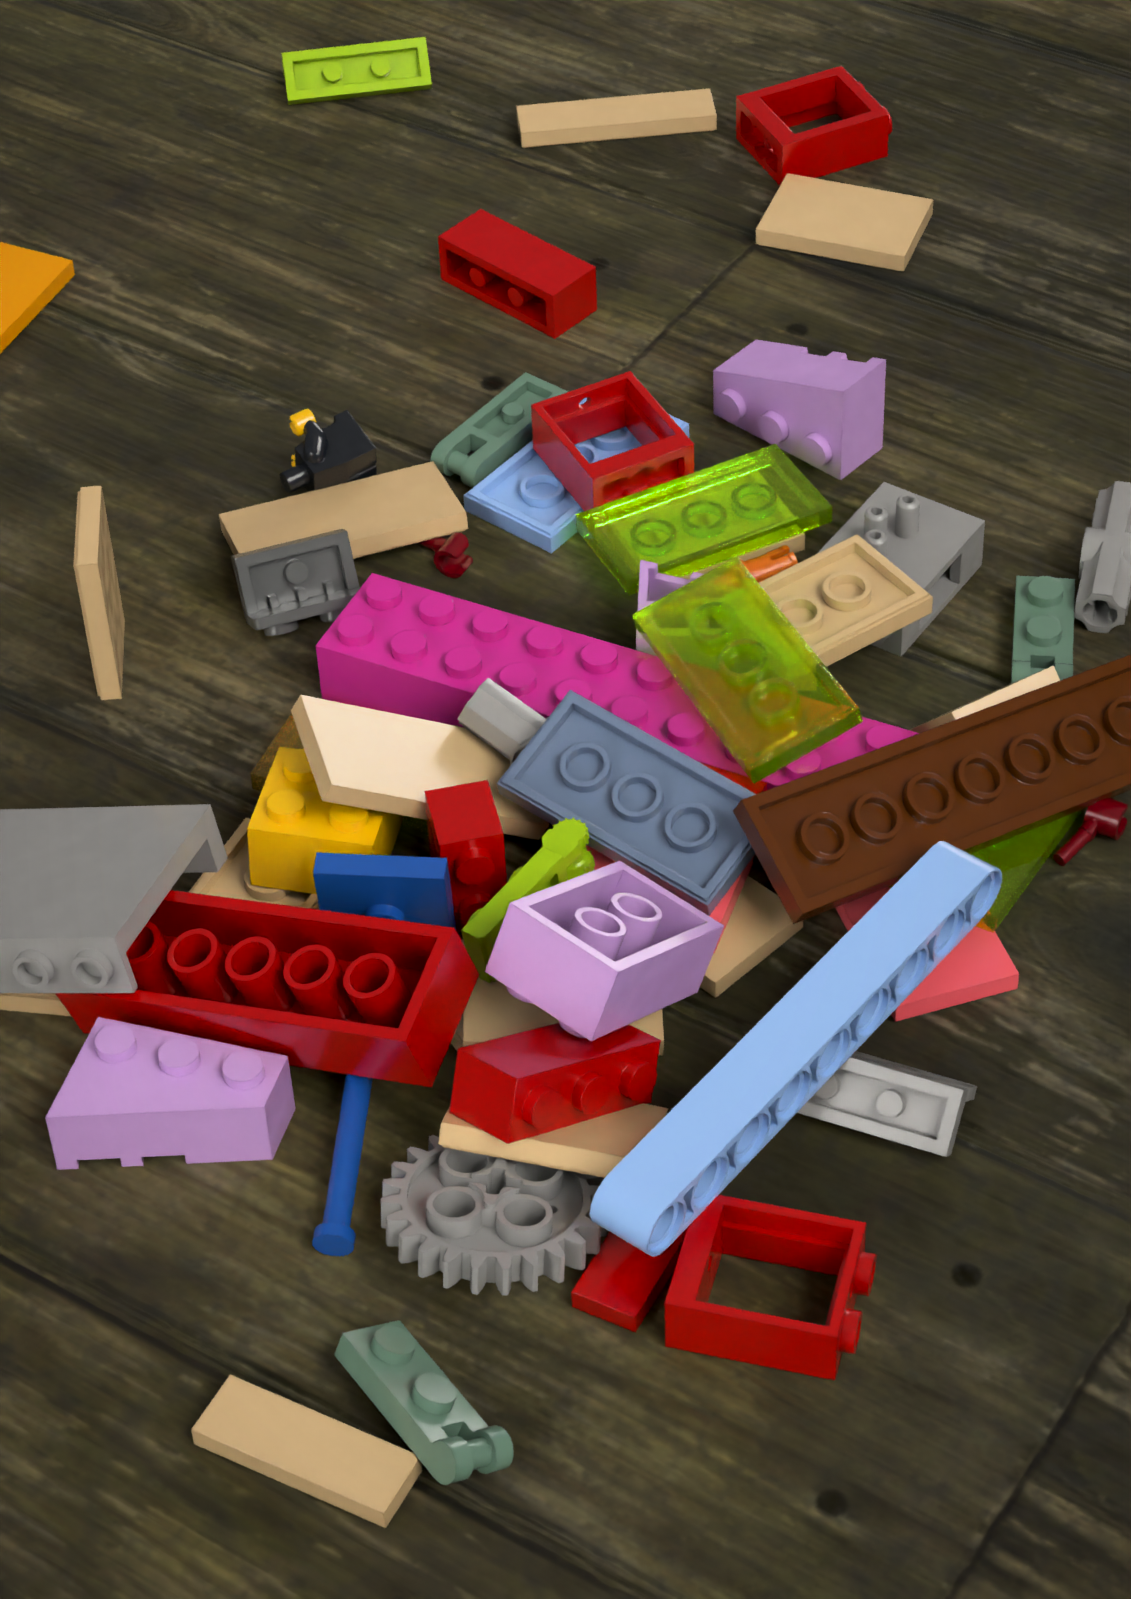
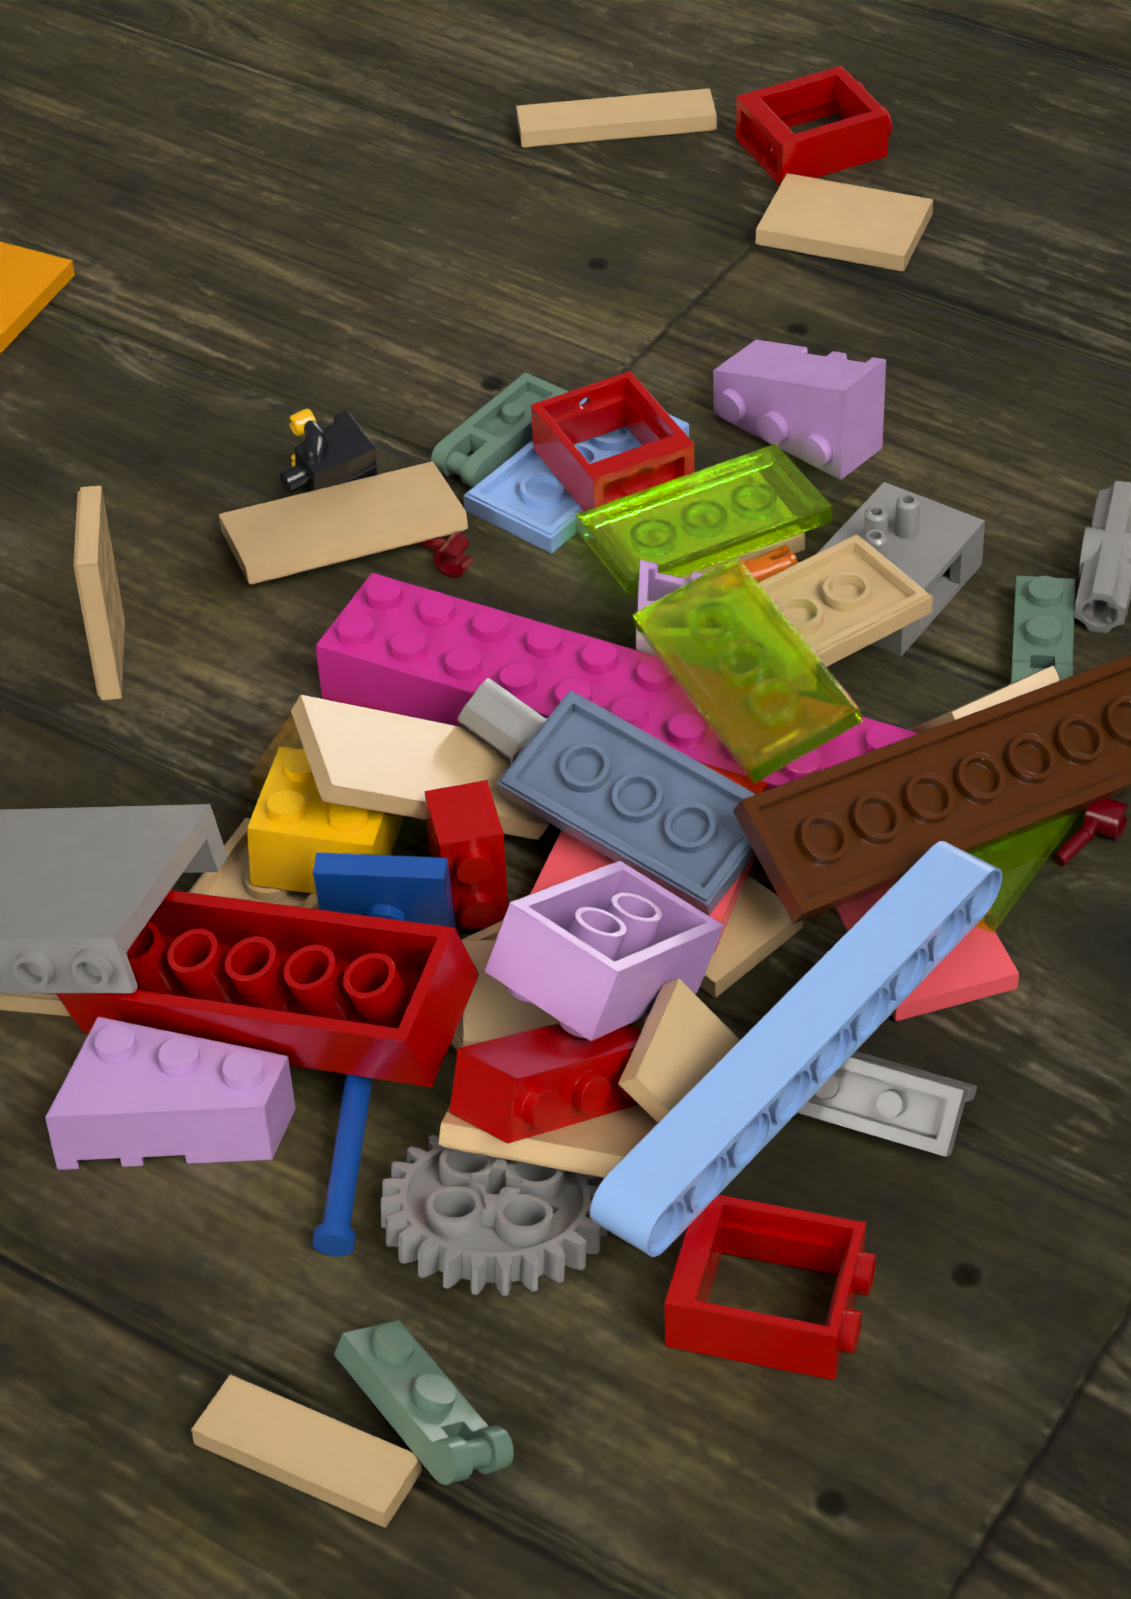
(296, 581): dark grey bracket -> none
(356, 70): lime panel -> none
(518, 273): red brick -> none
(558, 860): lime hinge -> none
(624, 1281): red tile -> none
(674, 1050): none -> tan tile

